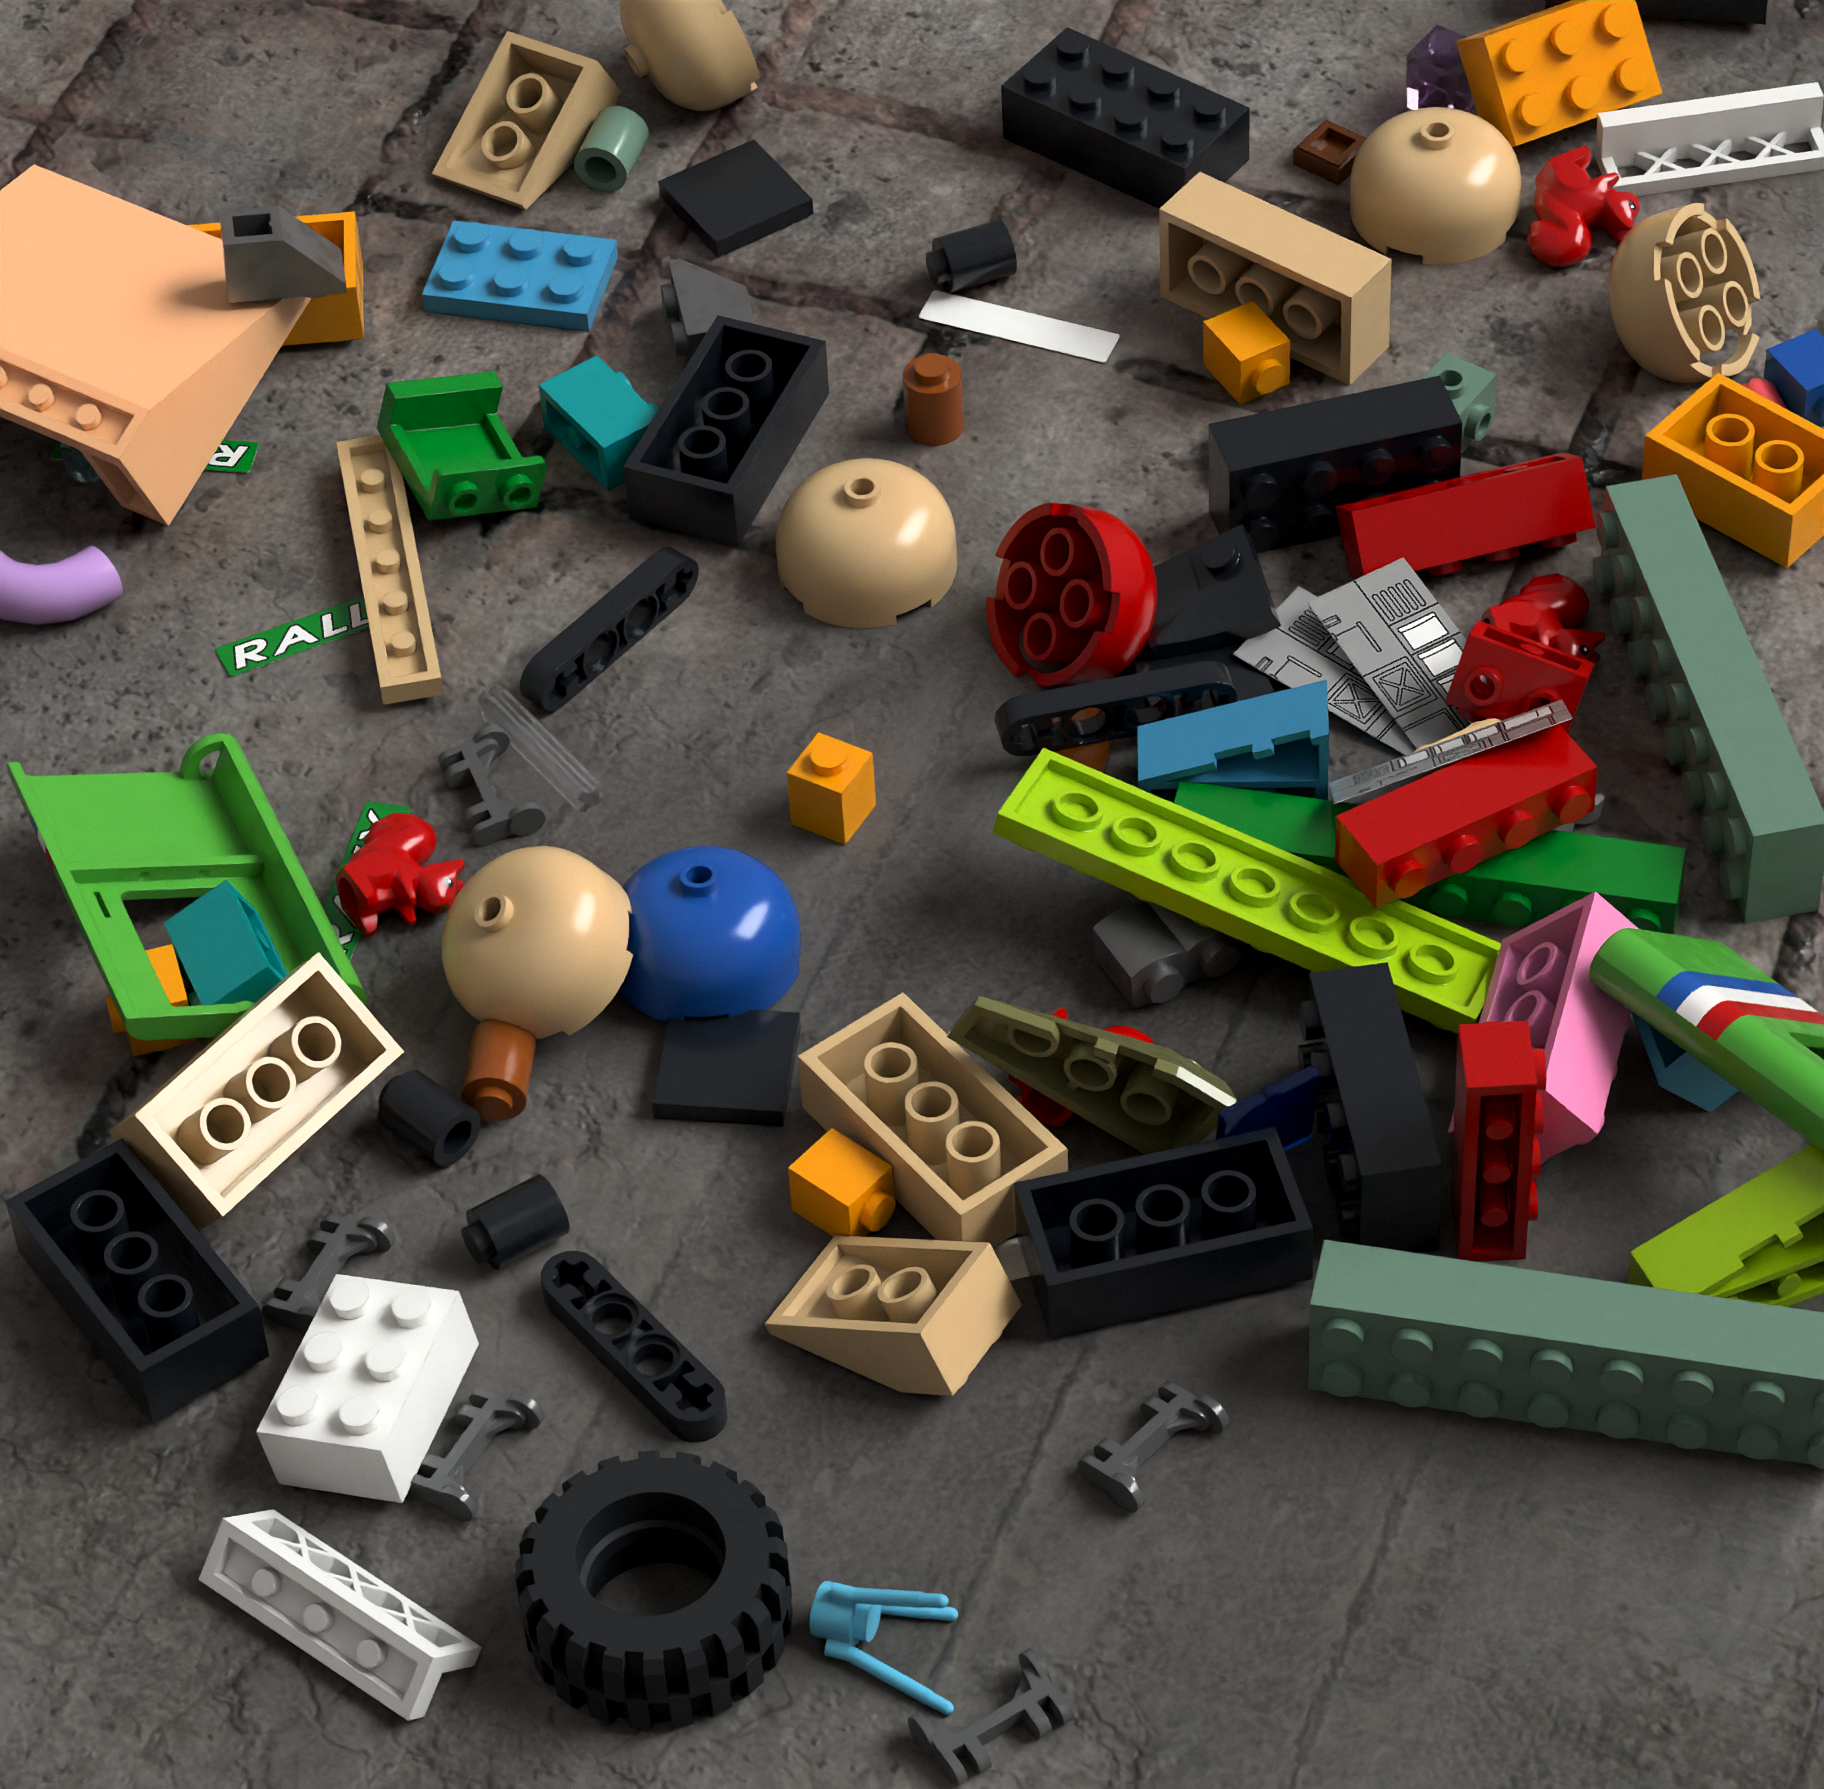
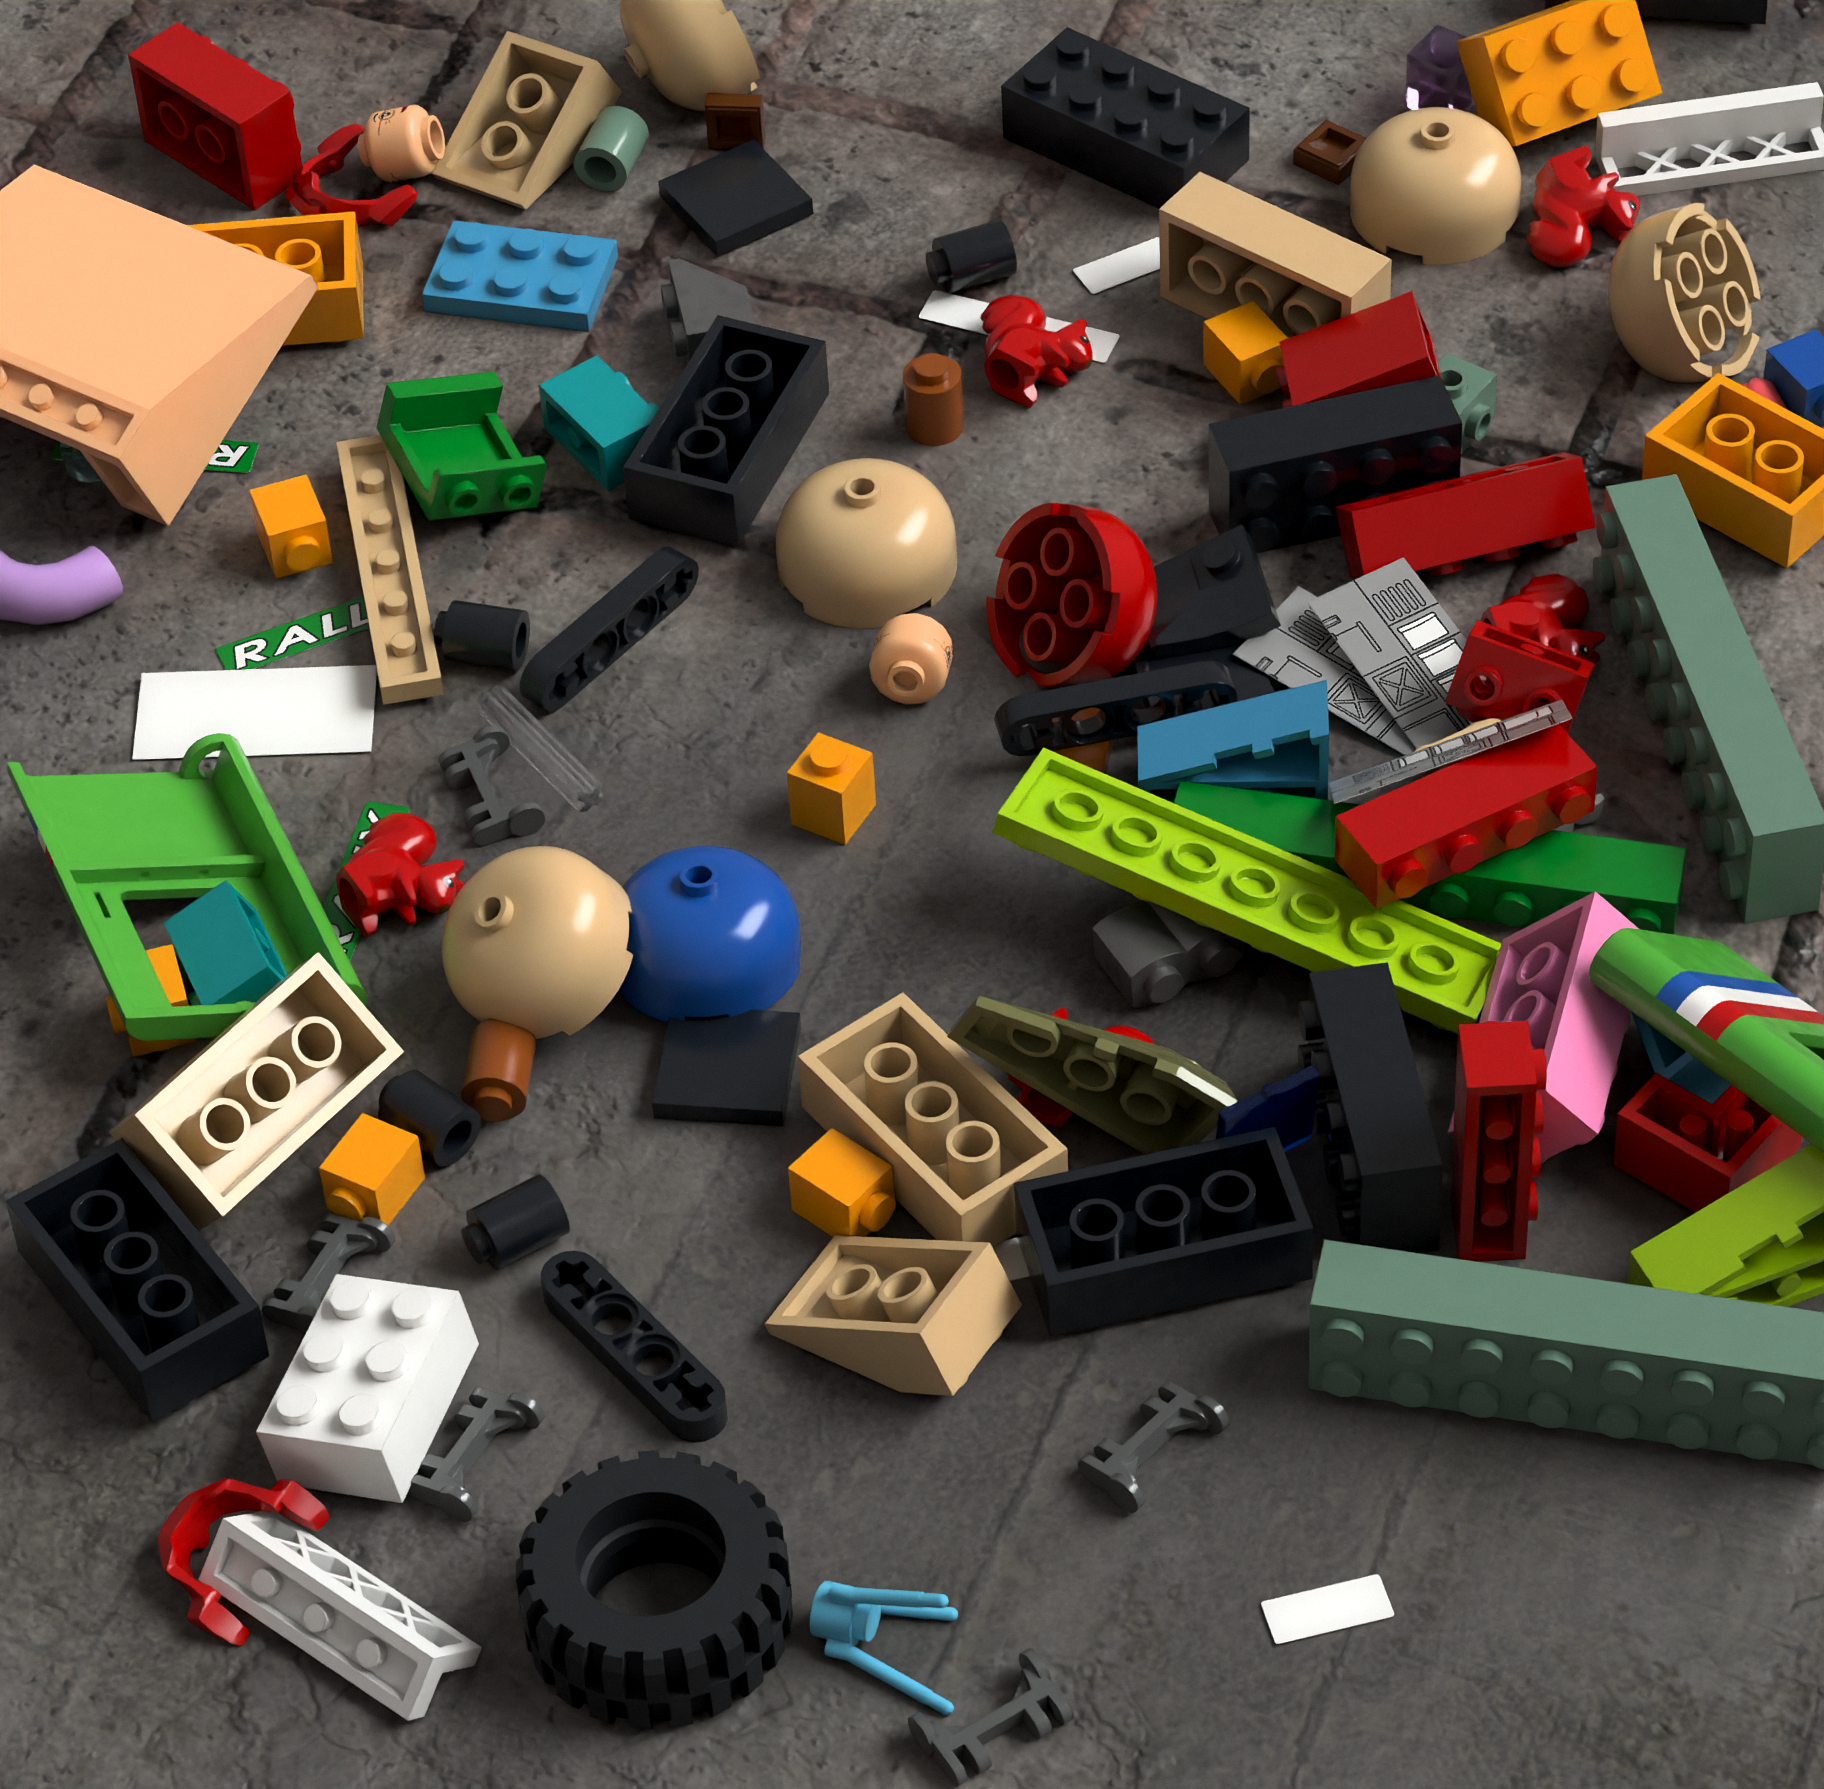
(188, 1530): none -> red helmet
(216, 115): none -> red brick
(262, 708): none -> white sticker
(277, 257): flat silver slope -> none
(291, 526): none -> light orange brick
(308, 199): none -> red helmet
(372, 1171): none -> light orange brick
(401, 143): none -> light nougat head
(483, 634): none -> black brick
(734, 120): none -> reddish brown tile
(915, 654): none -> light nougat head
(1023, 351): none -> red animal
(1120, 266): none -> white sticker
(1327, 1609): none -> white sticker
(1358, 353): none -> red brick
(1698, 1147): none -> red brick

